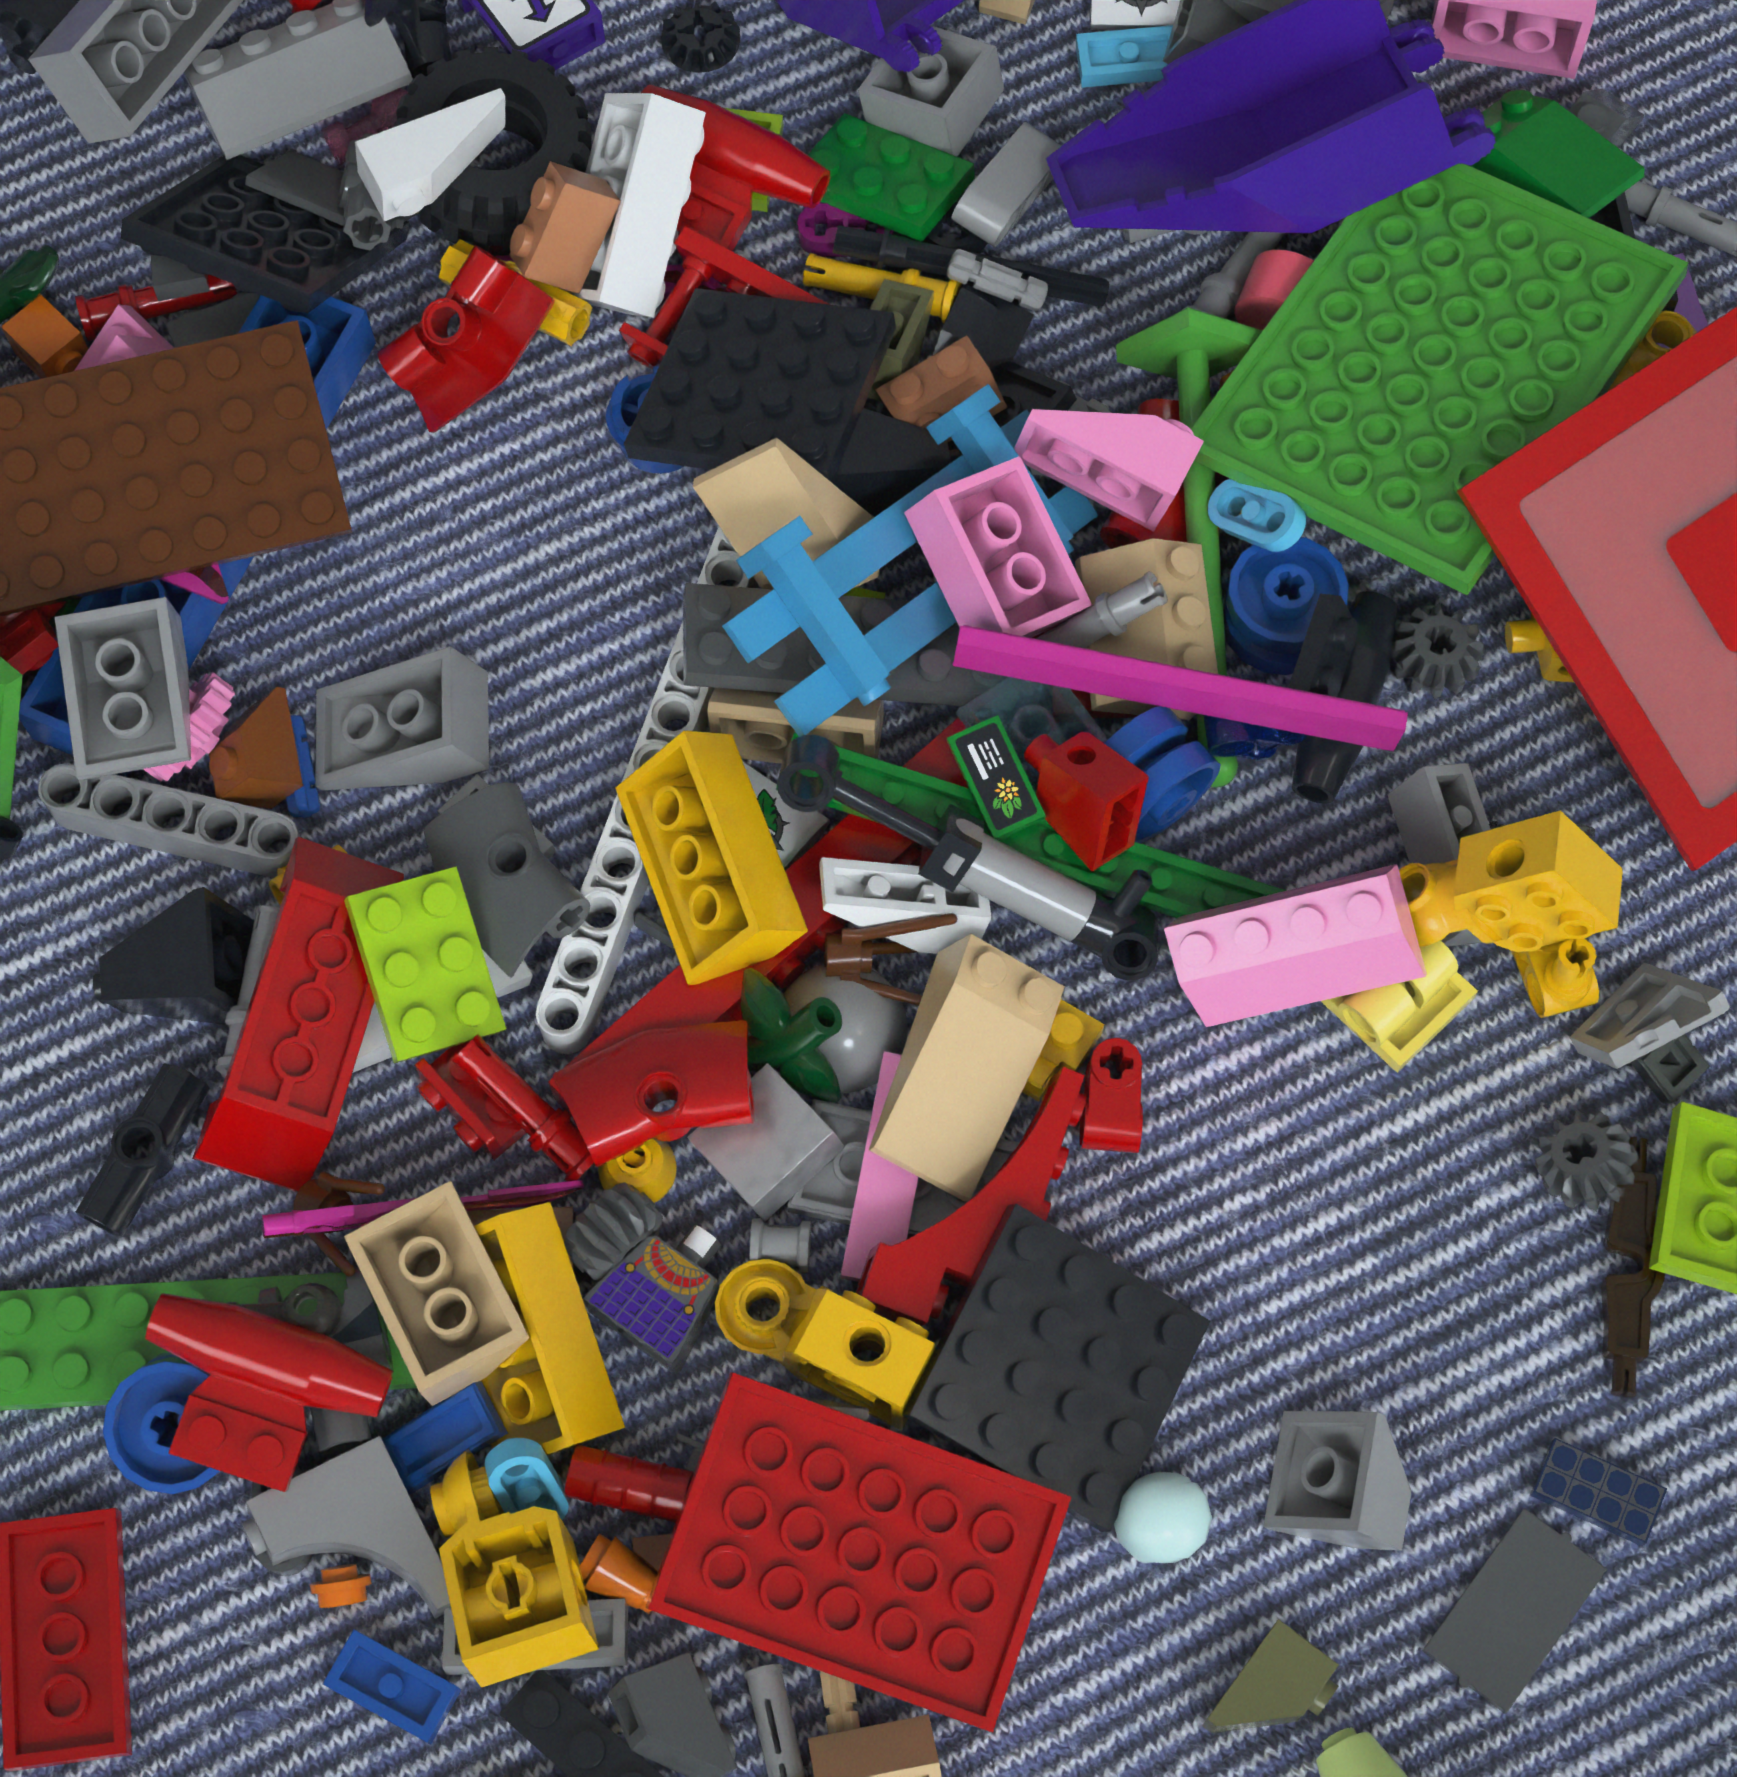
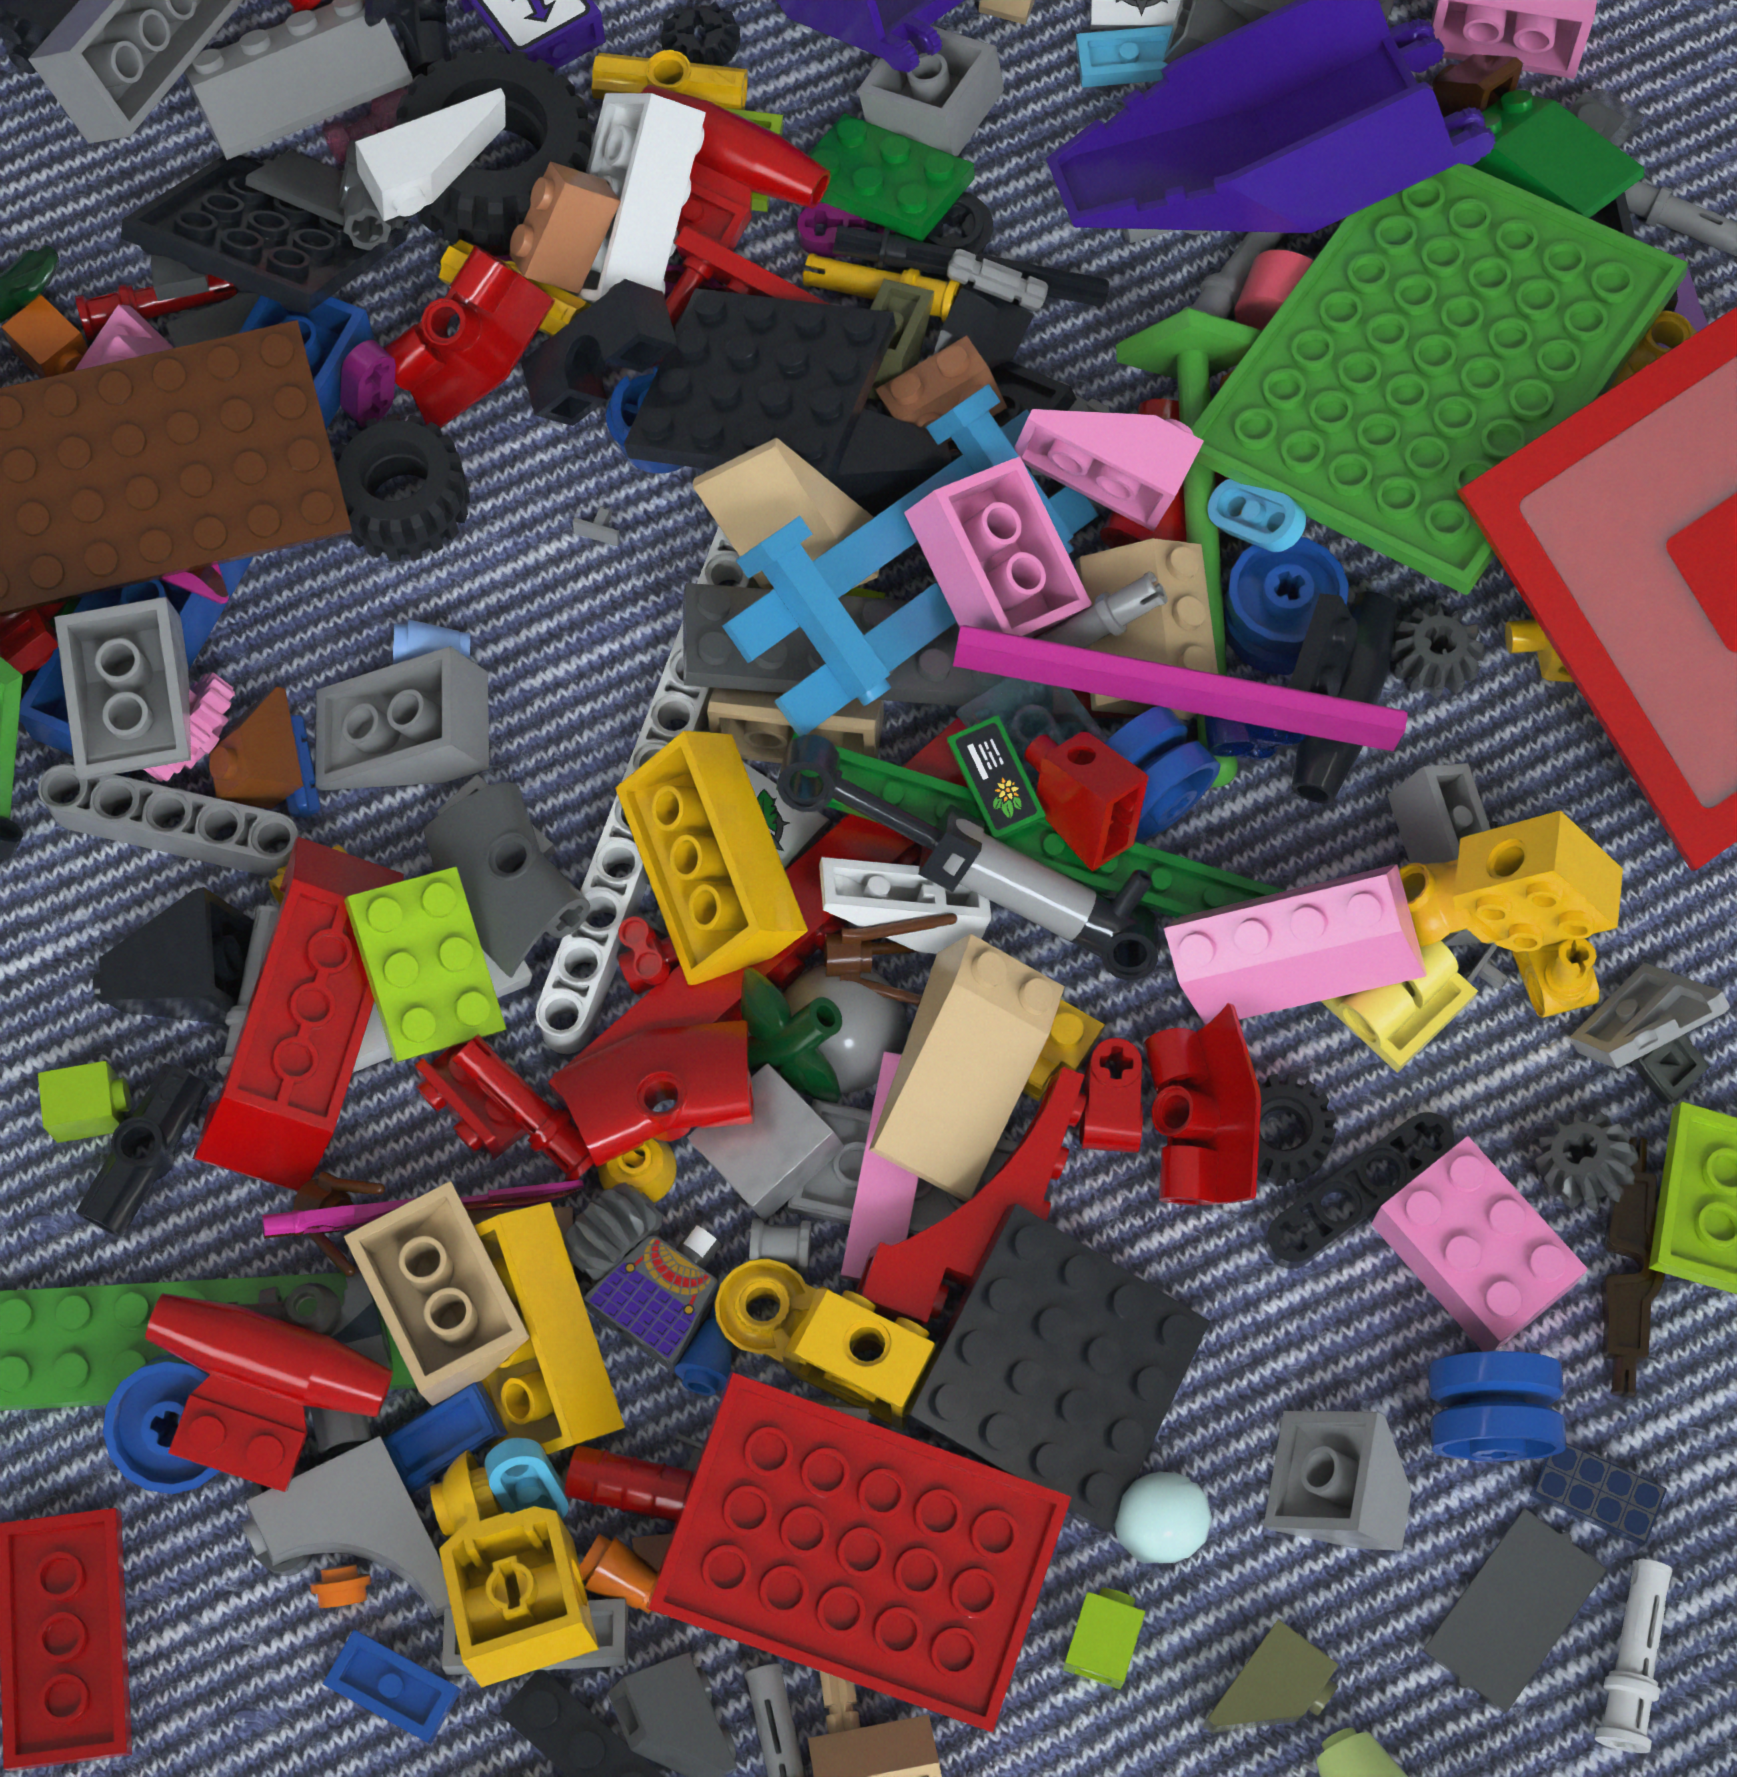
(82, 1101): none -> lime brick
(367, 382): none -> magenta beam
(393, 451): none -> black tyre
(422, 638): none -> light blue cone
(598, 529): none -> light grey piece
(621, 328): none -> black arch
(632, 74): none -> yellow piece
(649, 957): none -> red plate
(706, 1360): none -> blue cone
(1007, 185): light grey beam -> none
(1105, 1637): none -> lime brick
(1207, 1111): none -> red panel
(1317, 1126): none -> black tyre
(1355, 1185): none -> black beam
(1476, 82): none -> reddish brown slope
(1478, 1246): none -> bright pink brick
(1488, 971): none -> light grey piece
(1497, 1406): none -> blue wheel
(1632, 1682): none -> white pin

